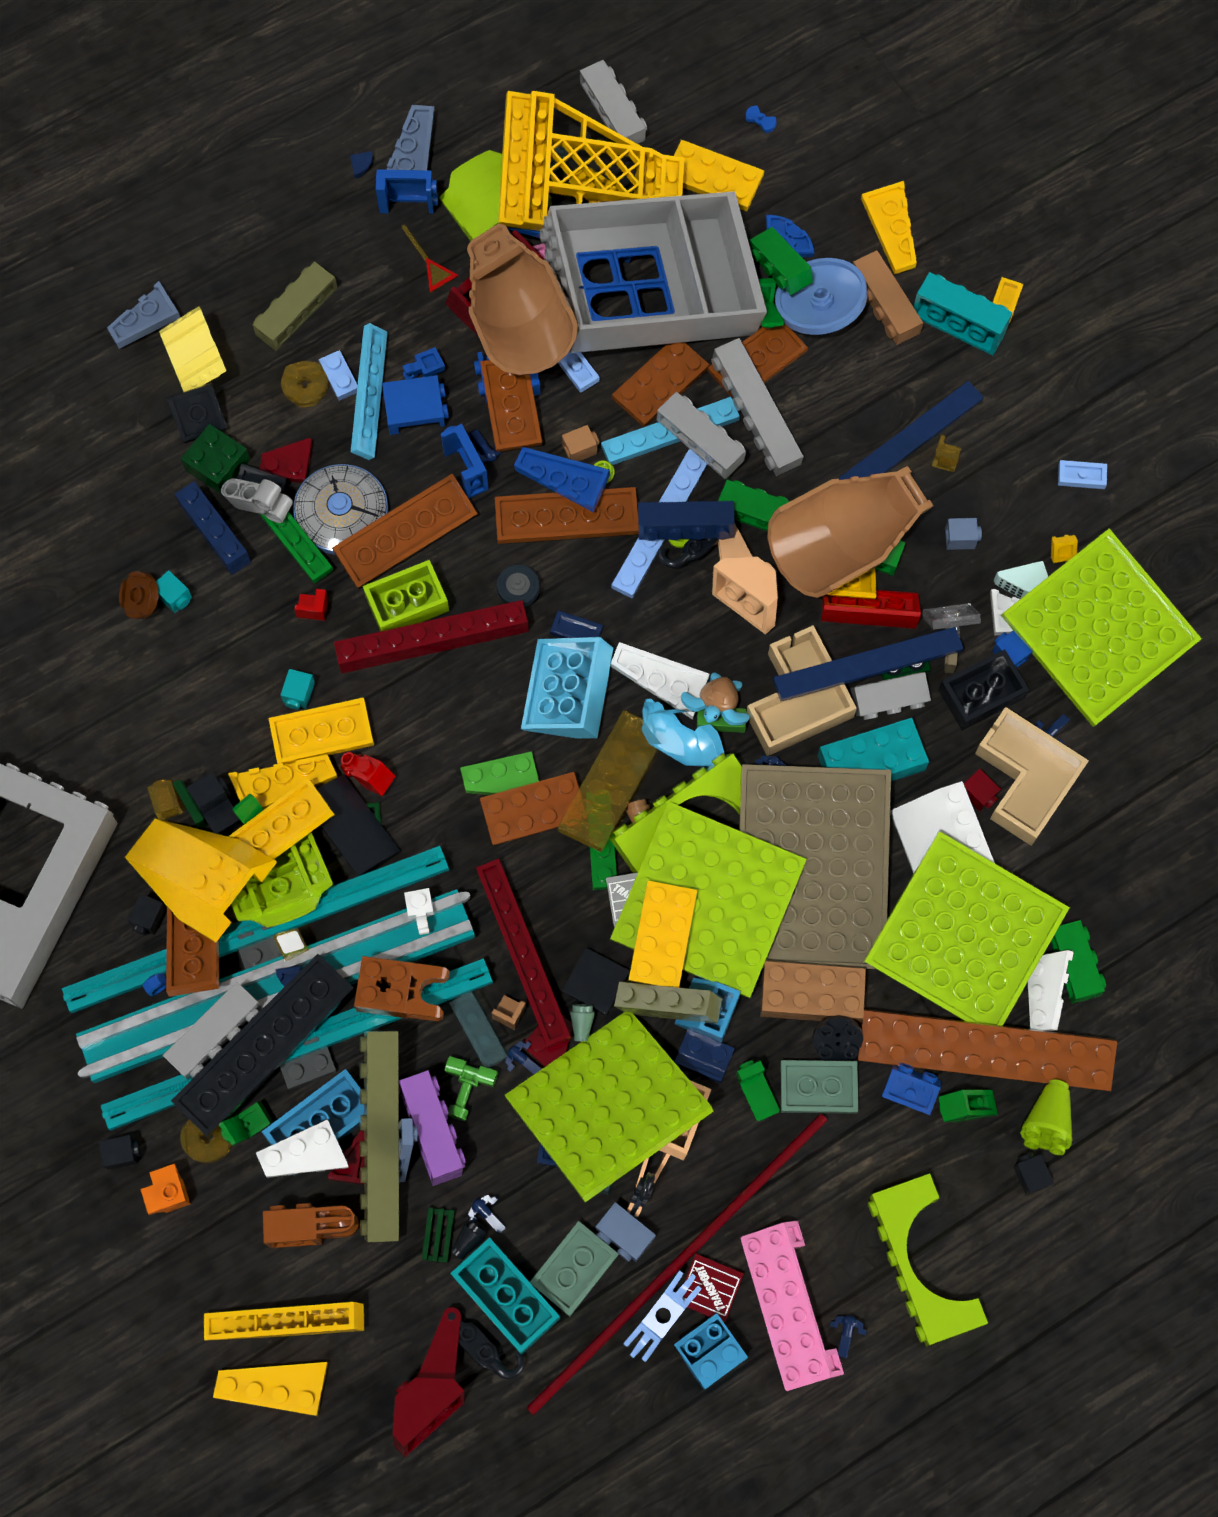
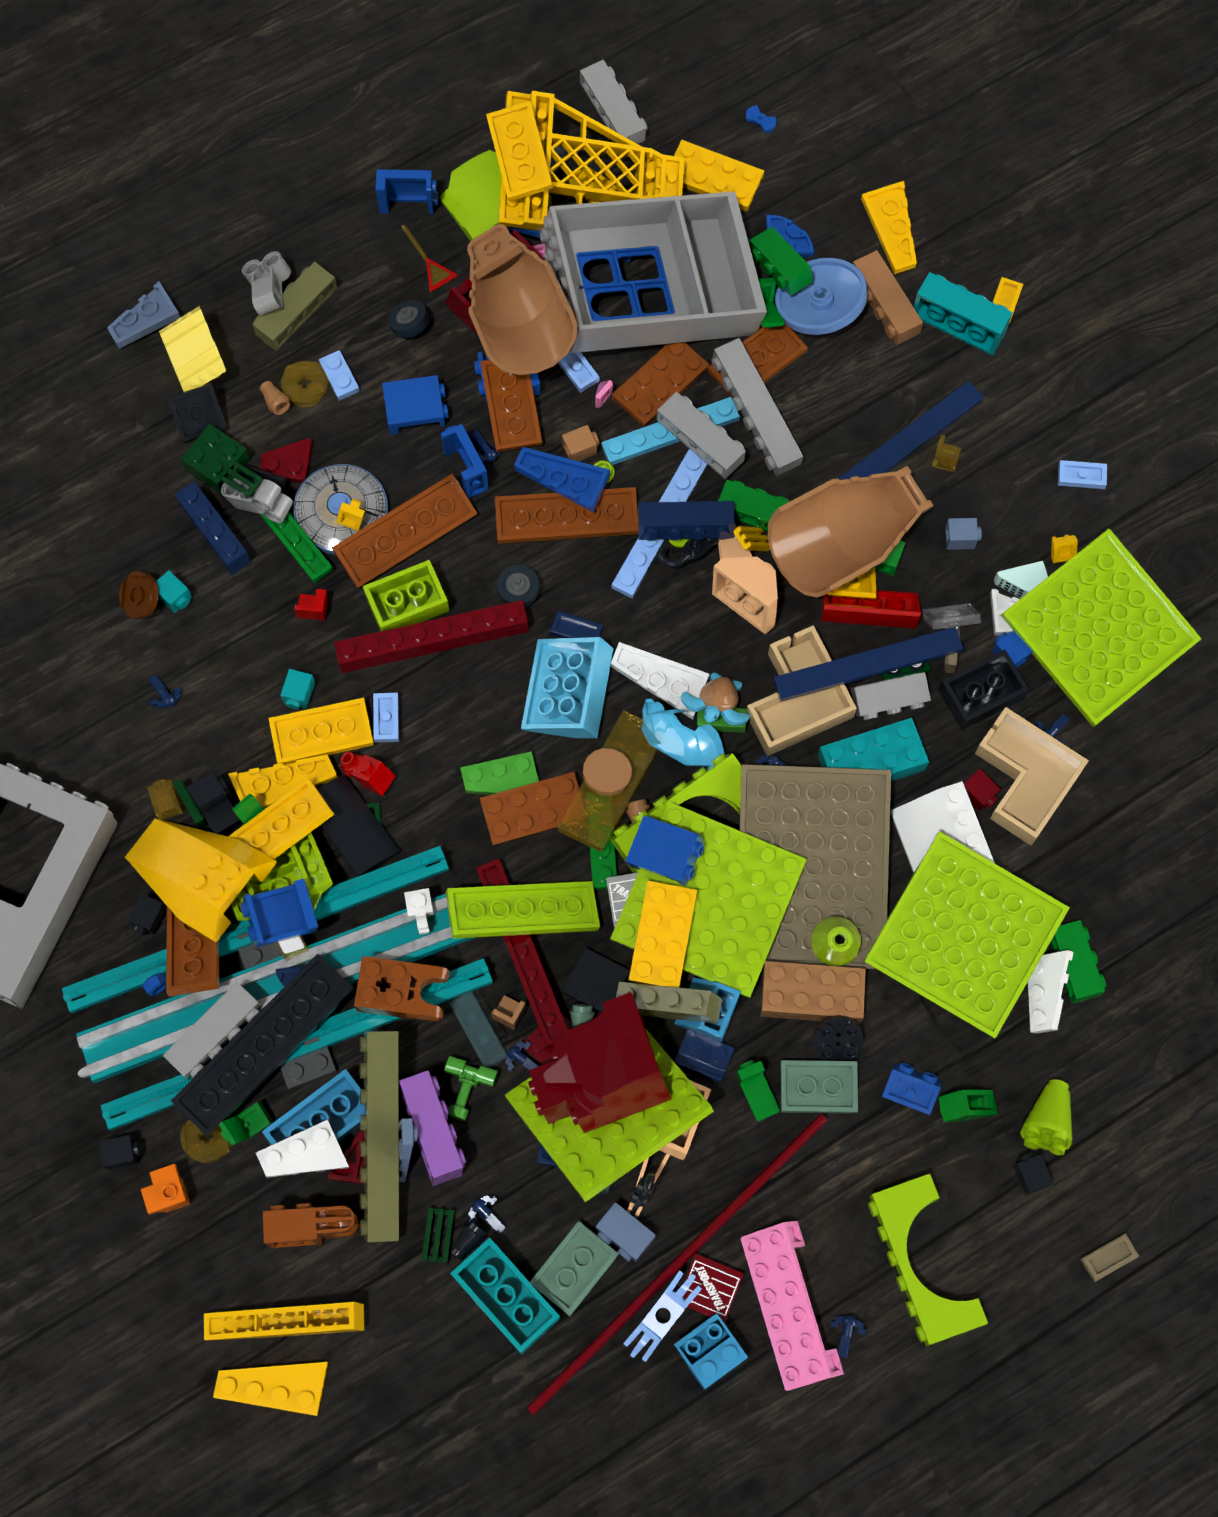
(168, 699): none -> dark blue piece
(234, 474): none -> dark green tile
(266, 281): none -> light grey piece
(275, 399): none -> medium nougat cone
(279, 914): none -> blue panel
(351, 515): none -> yellow tile
(361, 163): dark blue tile -> none
(369, 391): medium azure plate -> none
(386, 717): none -> light blue plate
(409, 319): none -> black wheel
(414, 144): sand blue wing -> none
(426, 363): blue plate -> none
(435, 1394): dark red slope -> none
(519, 151): none -> yellow plate
(522, 909): none -> lime plate
(600, 1070): none -> dark red panel
(603, 392): none -> bright pink slope
(607, 771): none -> medium nougat tile
(665, 850): none -> blue panel
(750, 535): none -> yellow tile
(824, 942): none -> lime cone
(987, 1049): dark orange plate -> none
(1109, 1257): none -> dark tan tile

